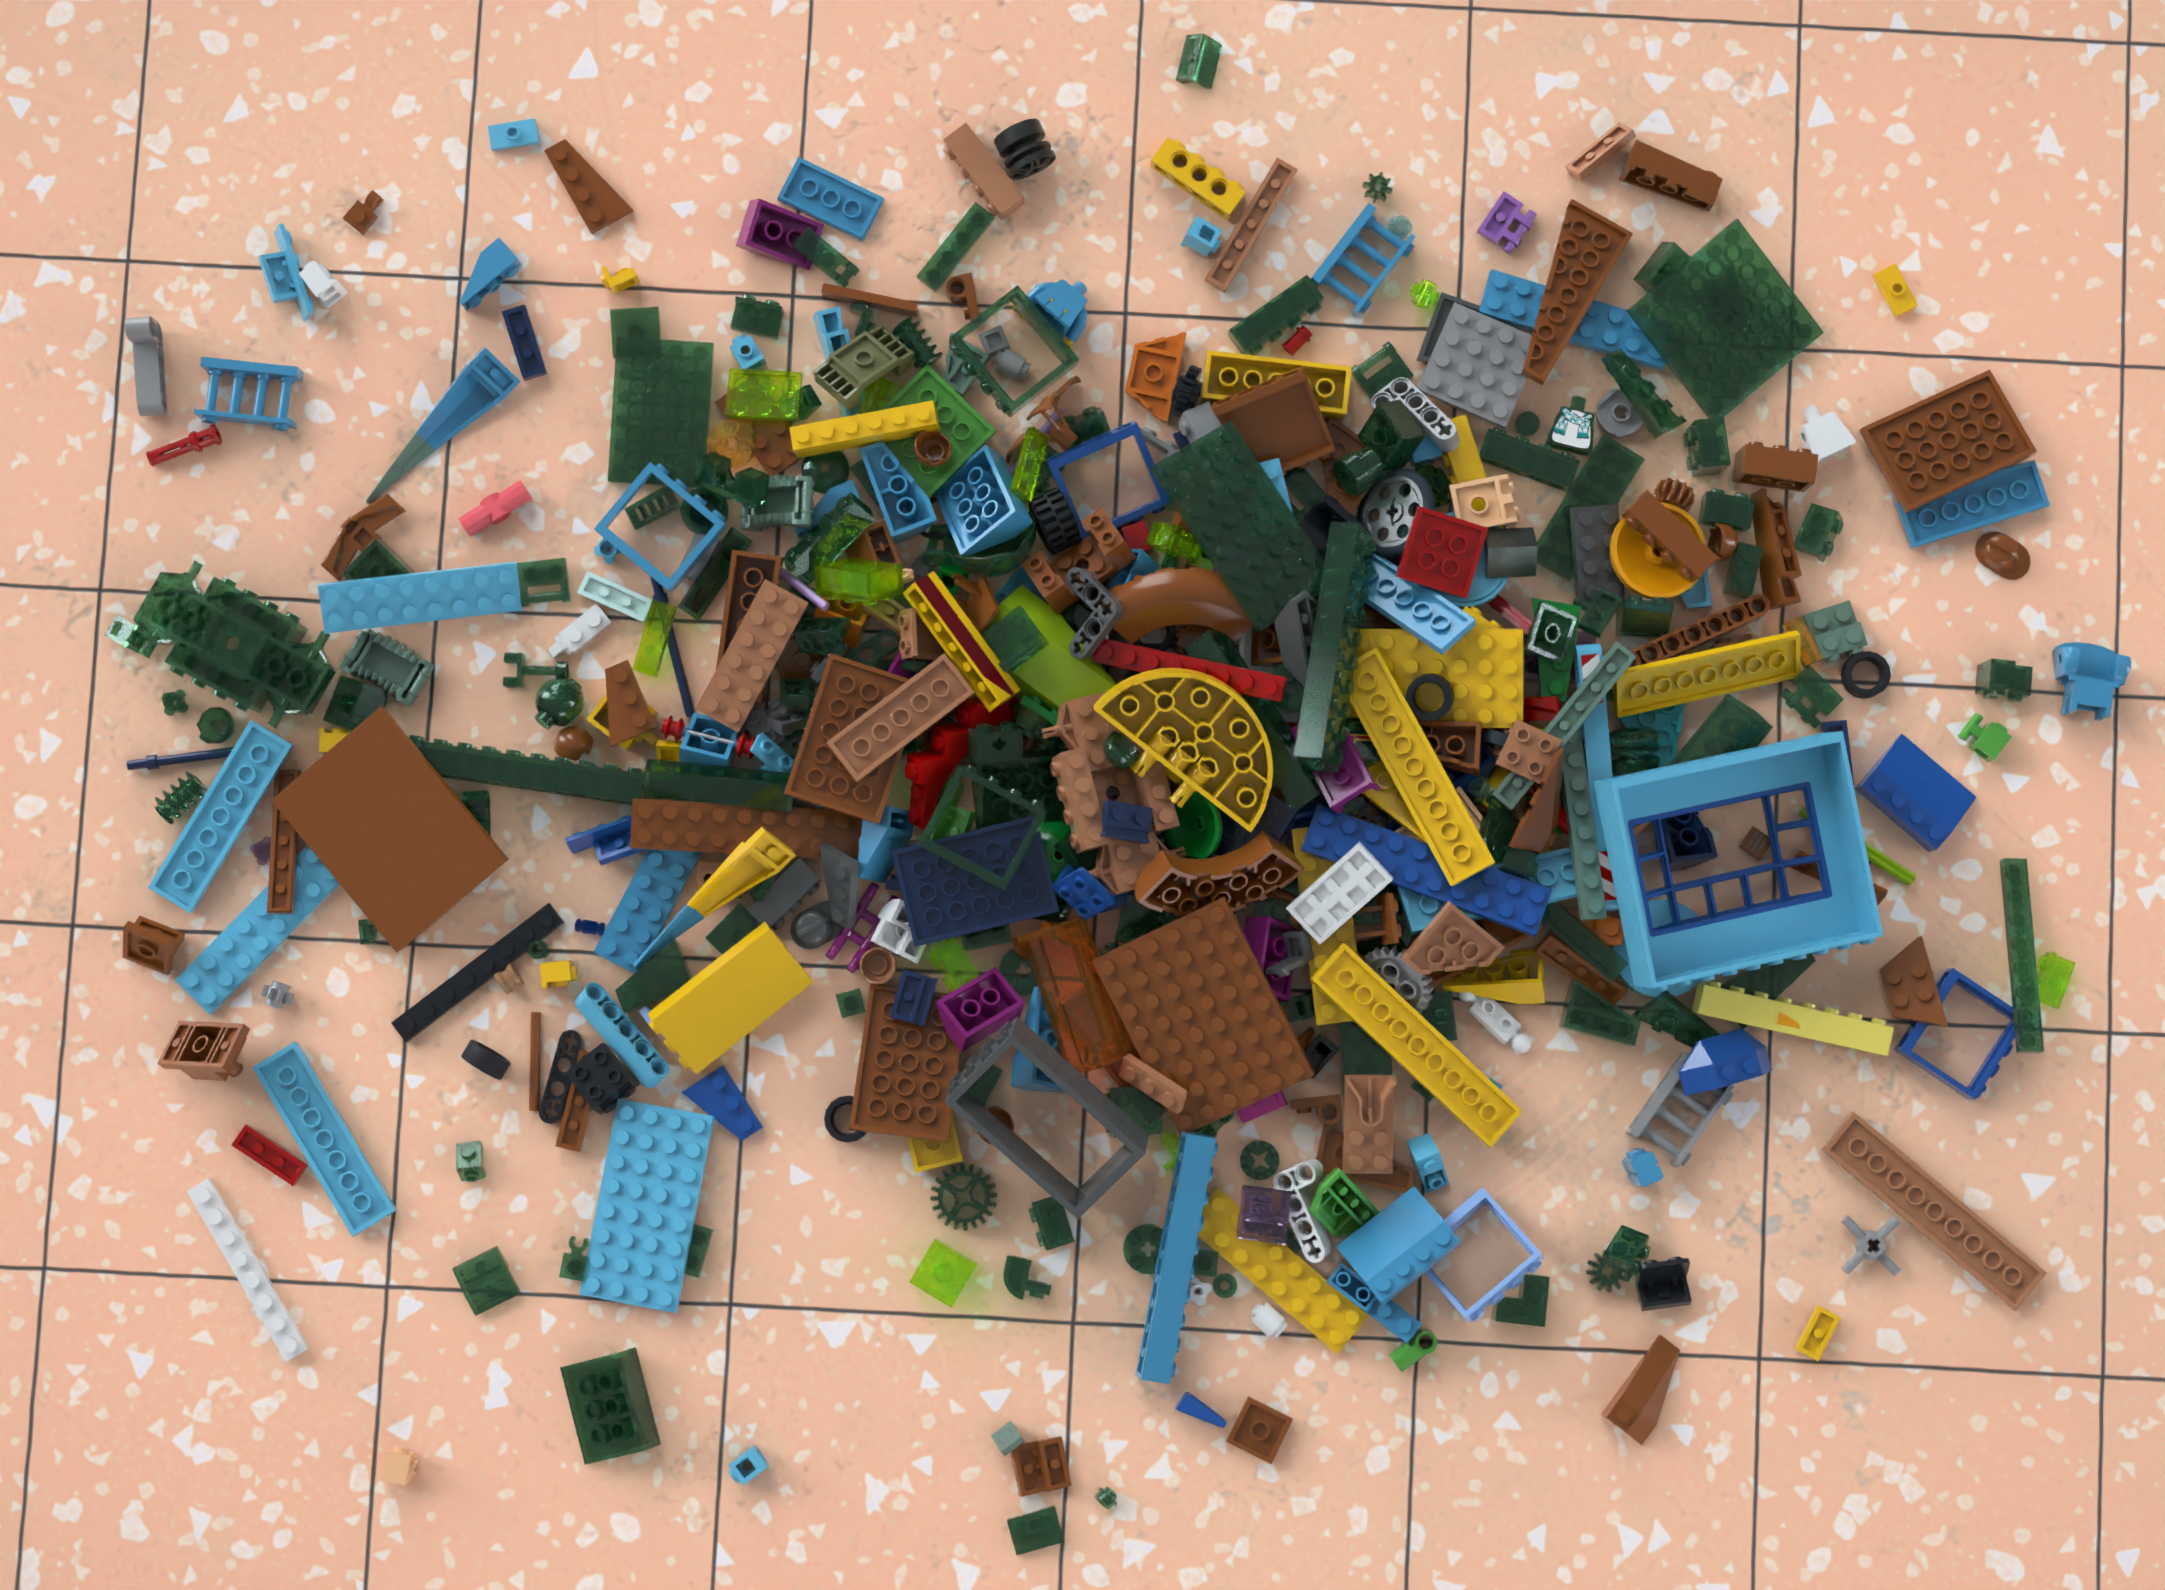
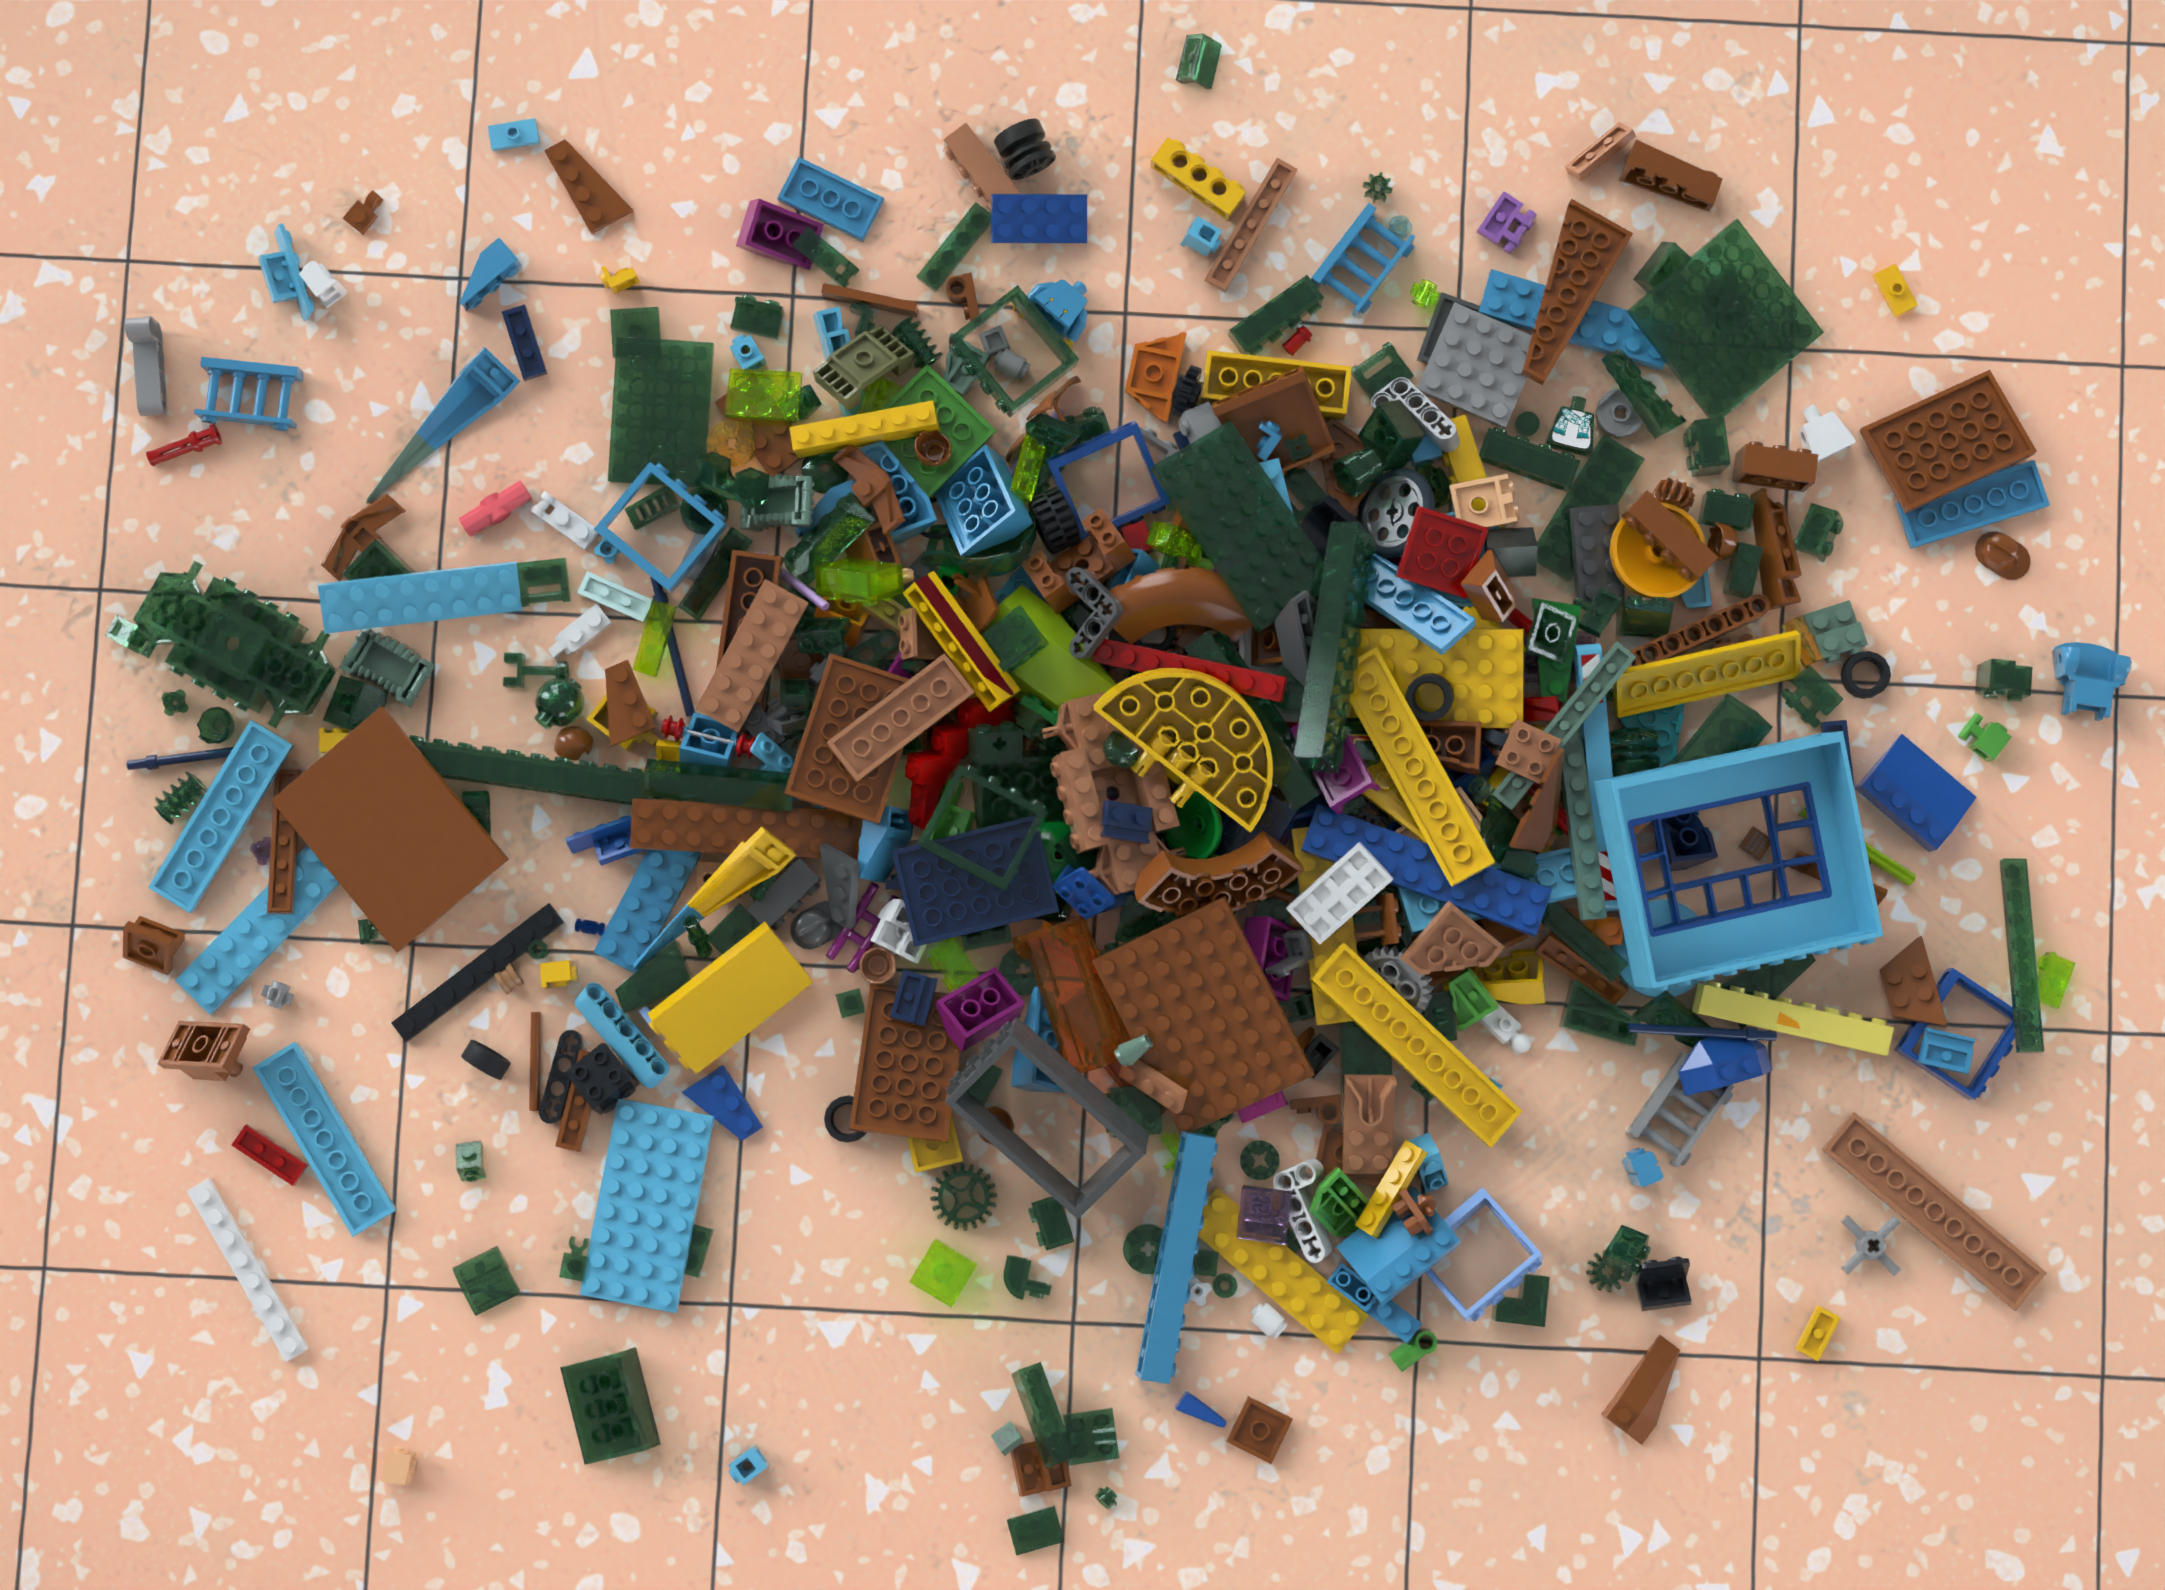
(565, 521): none -> white plate
(697, 936): none -> clear green pin
(872, 486): none -> dark orange plate
(1038, 218): none -> blue plate
(1043, 1415): none -> clear green brick
(1051, 432): none -> clear green wing
(1092, 1435): none -> clear green plate
(1132, 1050): none -> sand green cone
(1268, 443): none -> dark azure bracket
(1296, 454): none -> clear green plate
(1387, 1193): none -> yellow plate
(1417, 1222): none -> dark orange hips
(1470, 999): none -> bright green wing
(1490, 589): none -> dark orange slope
(1749, 1033): none -> dark blue bar
(1946, 1050): none -> dark azure plate

